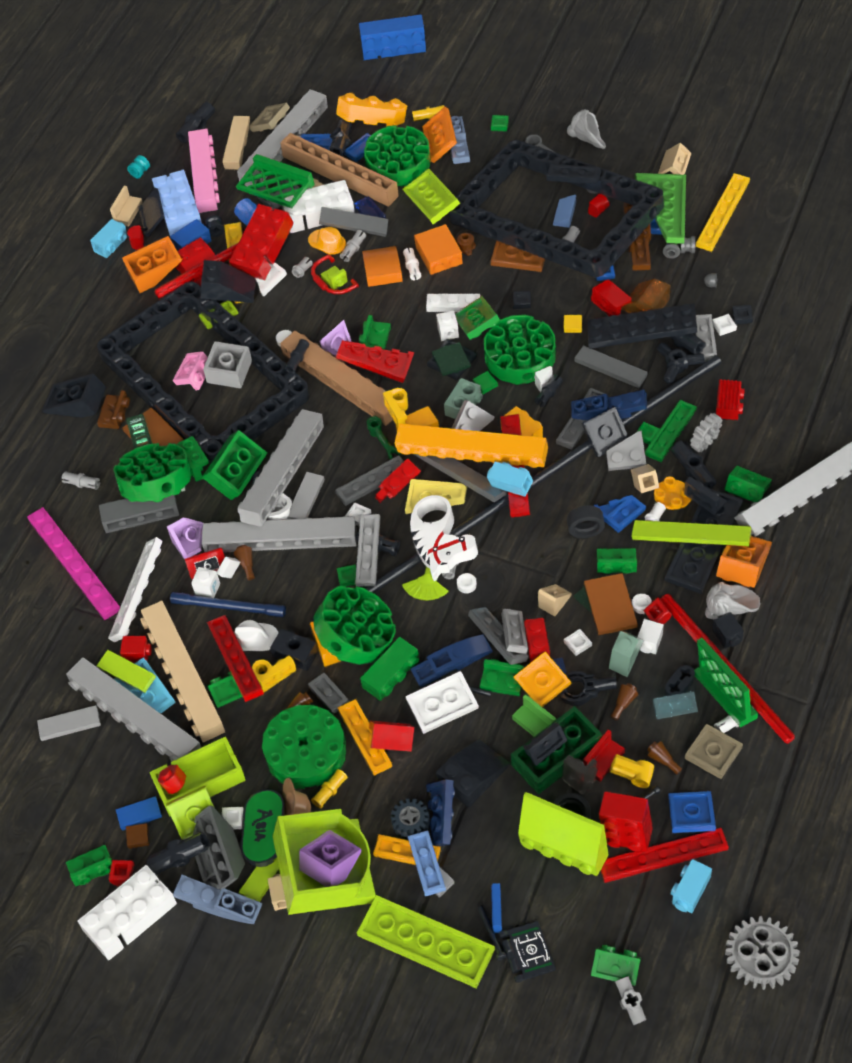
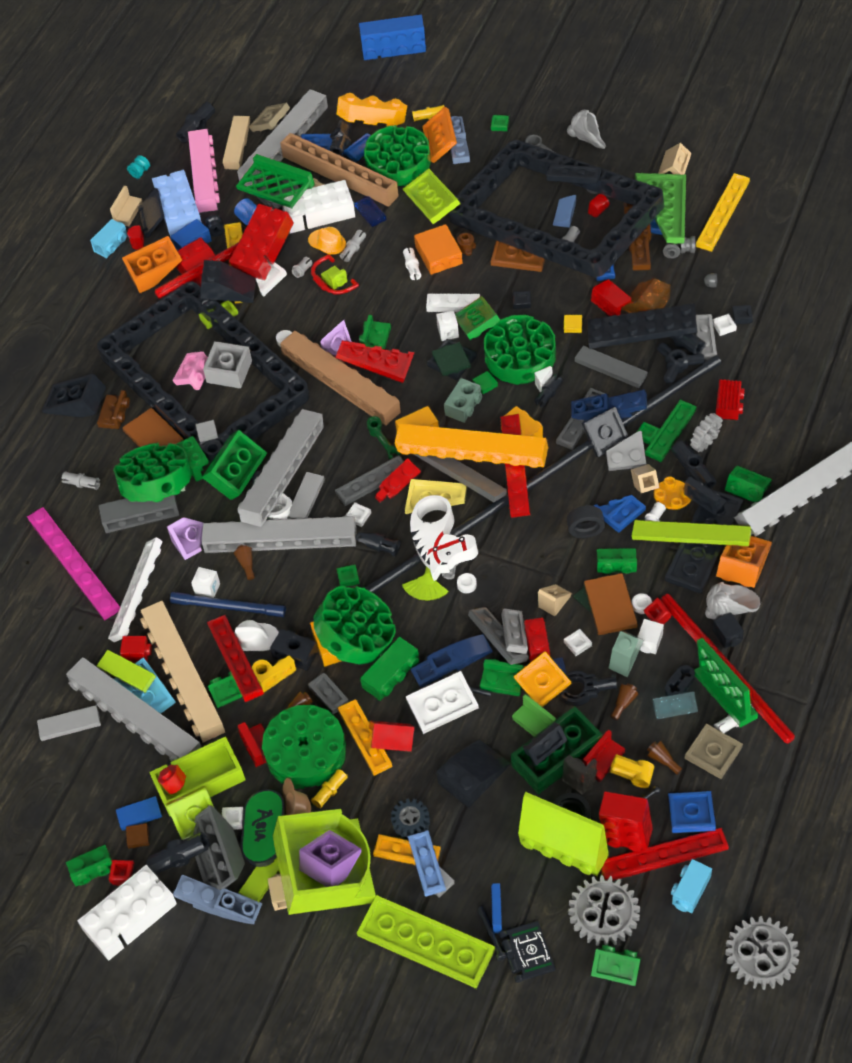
(138, 423): clear green slope -> none
(206, 431): none -> light grey tile
(209, 560): slope -> none
(228, 567): white tile -> none
(253, 742): none -> red panel
(297, 356): black pin -> none
(353, 221): dark grey tile -> none
(367, 550): light grey tile -> none
(382, 266): orange slope -> none
(396, 404): yellow plate -> none
(441, 806): dark blue wing -> none
(471, 417): light grey wing -> none
(509, 478): medium azure brick -> none
(624, 914): none -> light grey gear
(625, 988): light grey axle -> none

